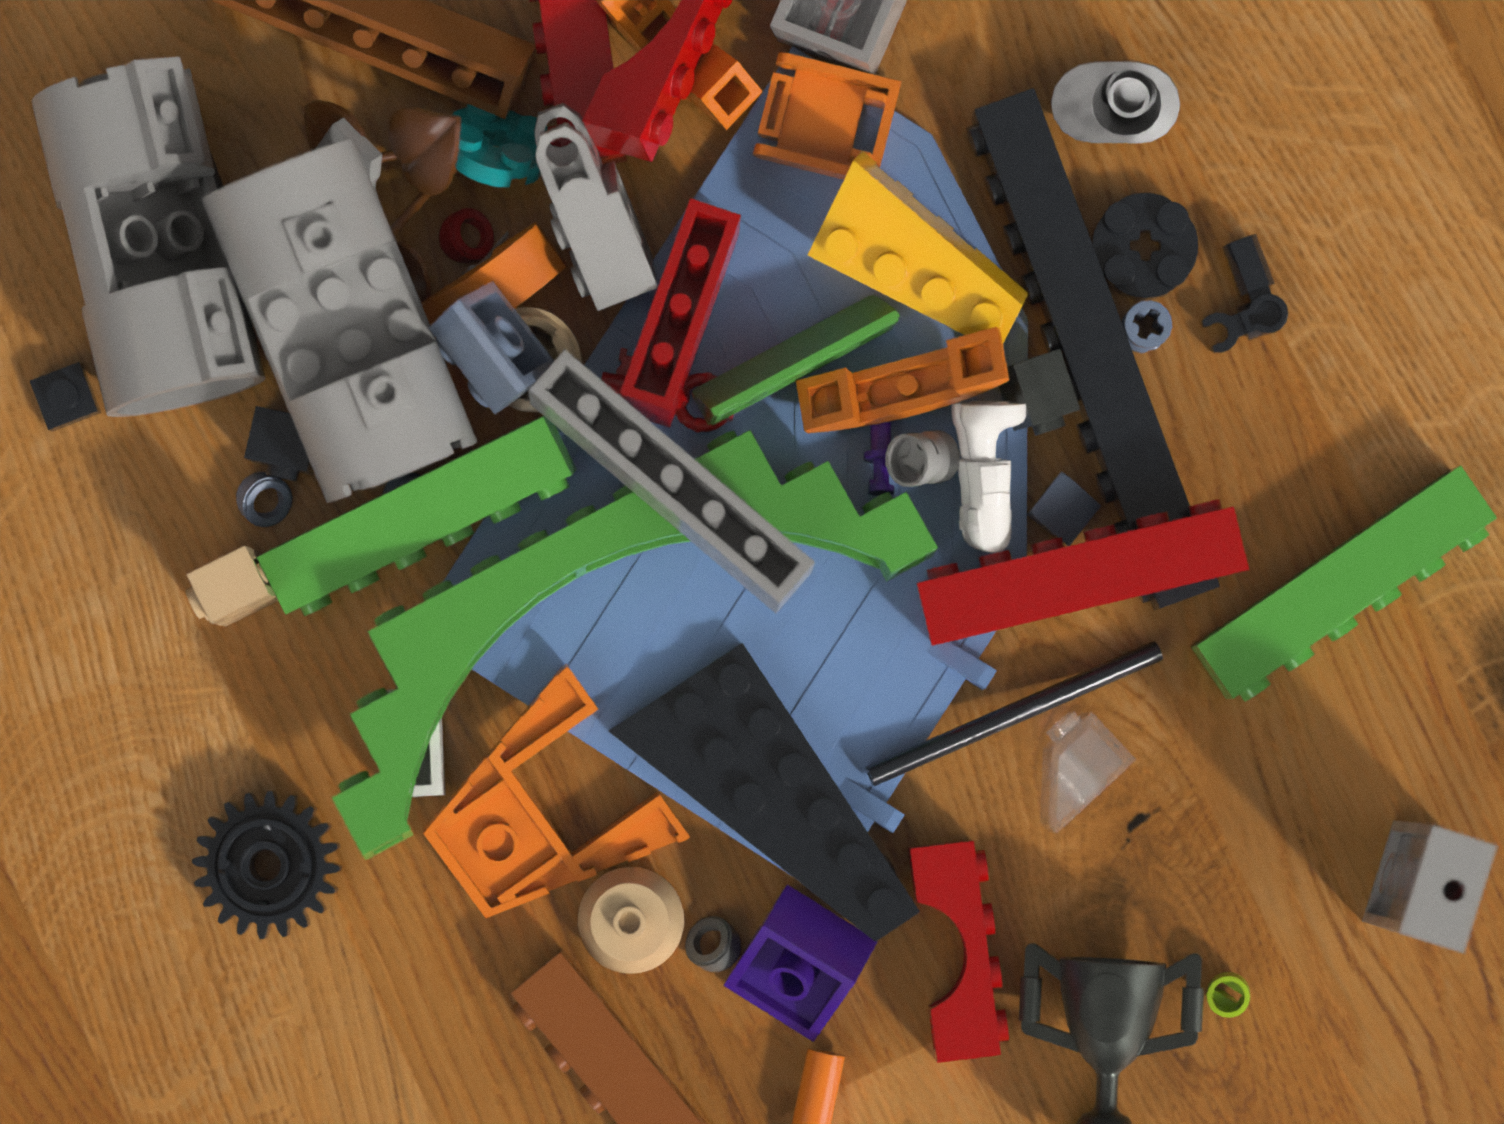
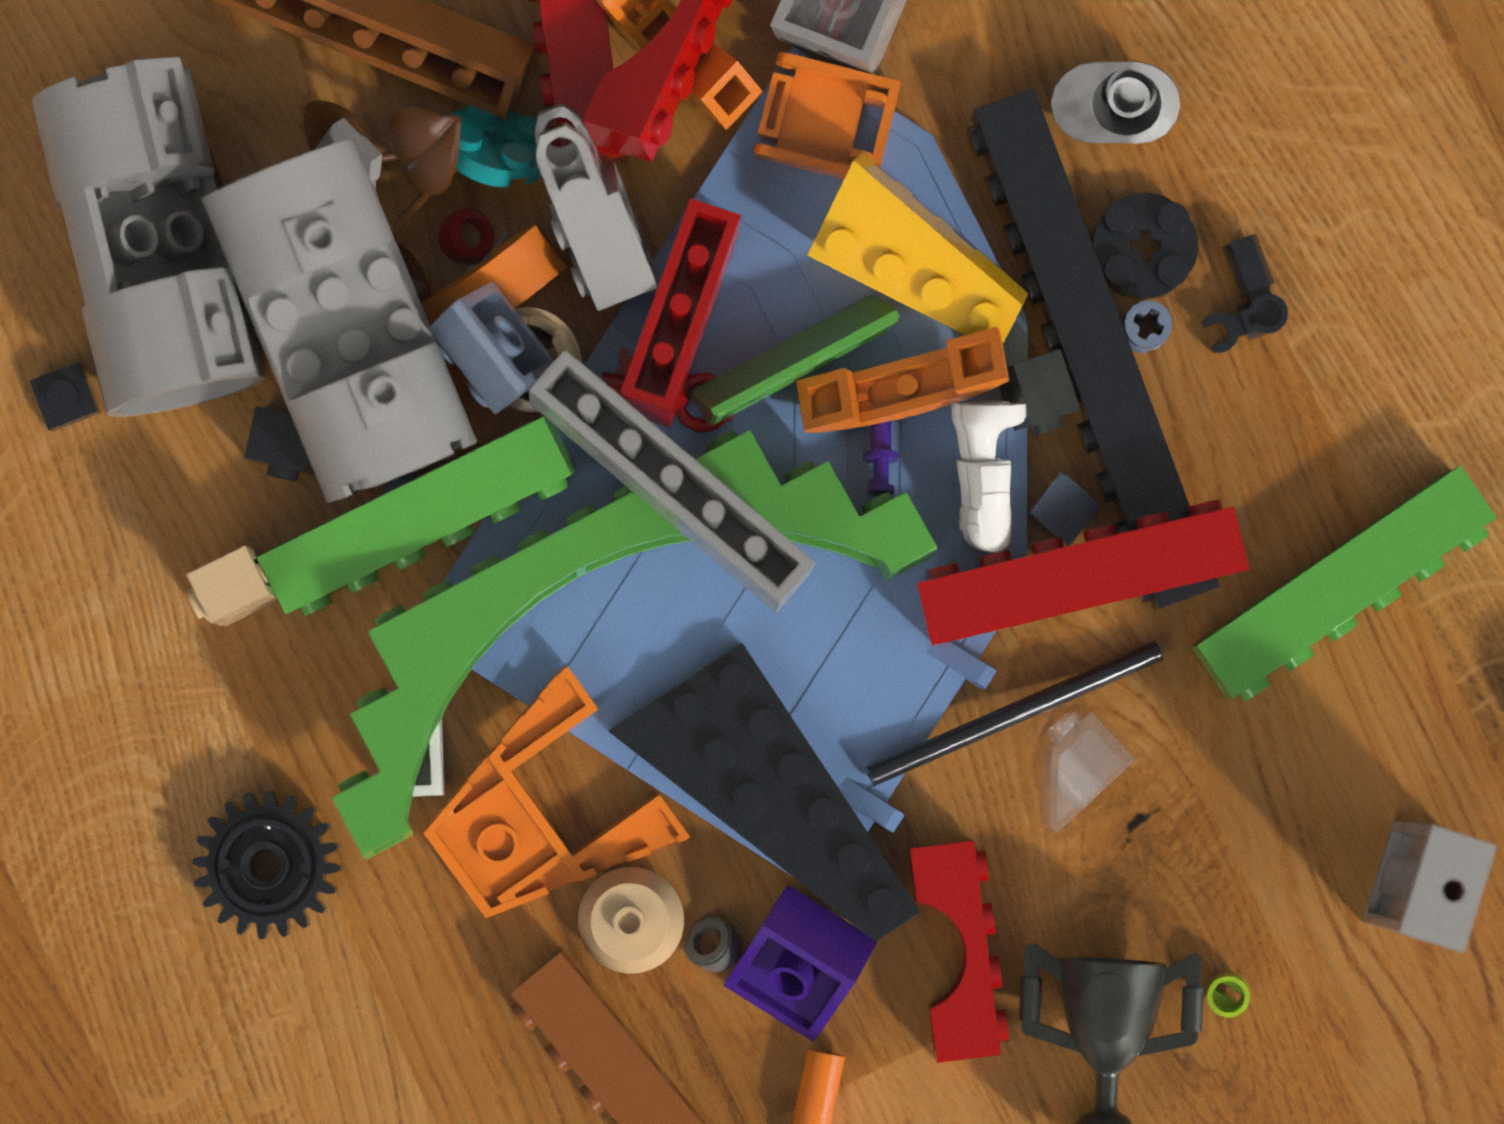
(251, 487): sand blue piece -> none
(922, 458): light grey wheel -> none

